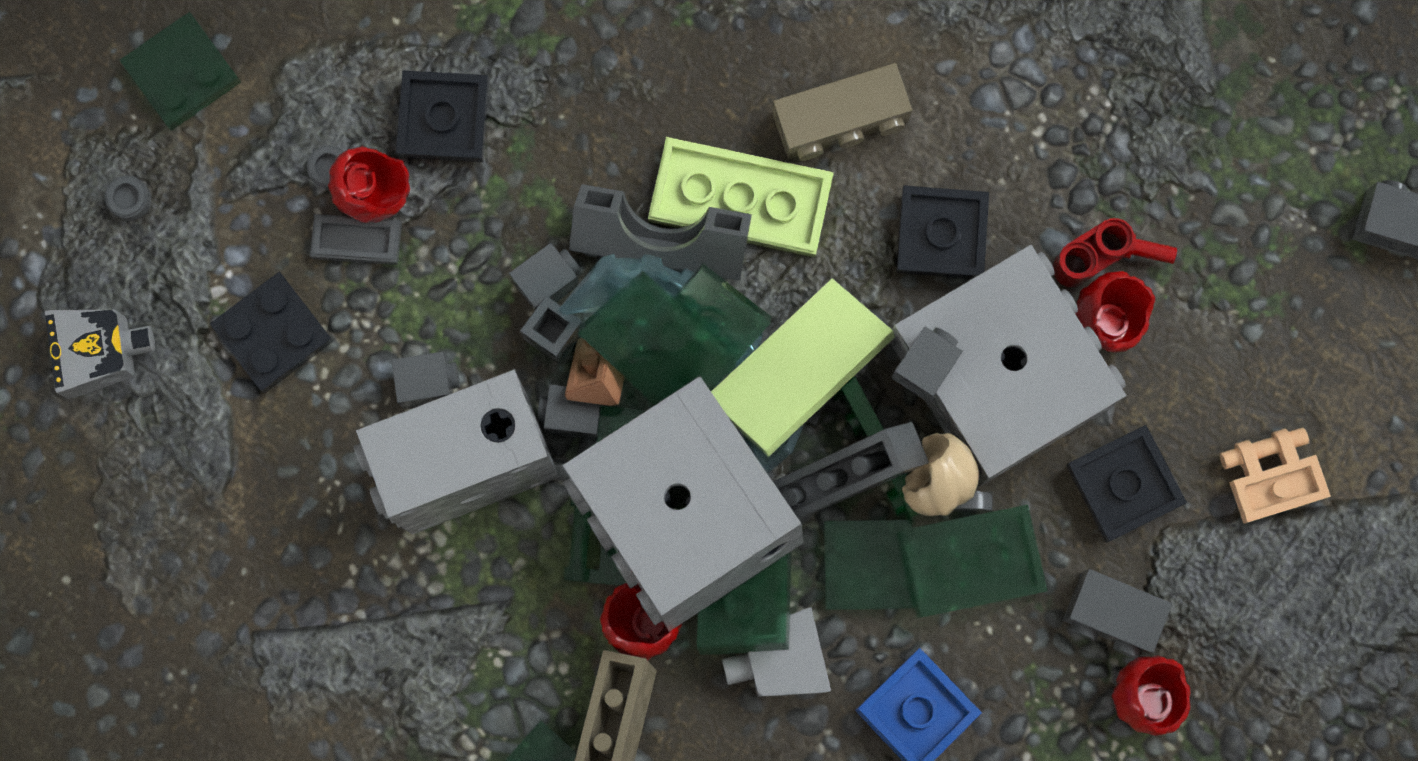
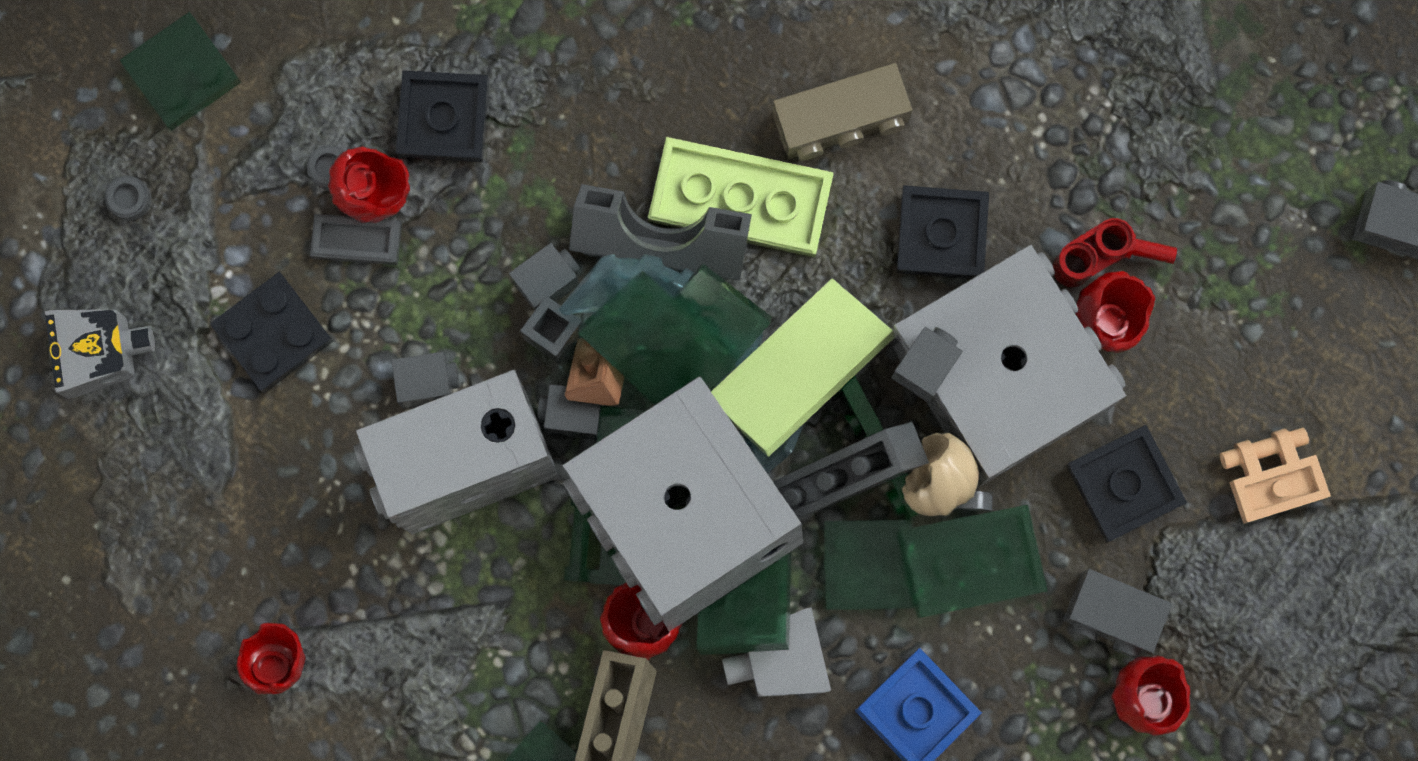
(271, 659): none -> red hair

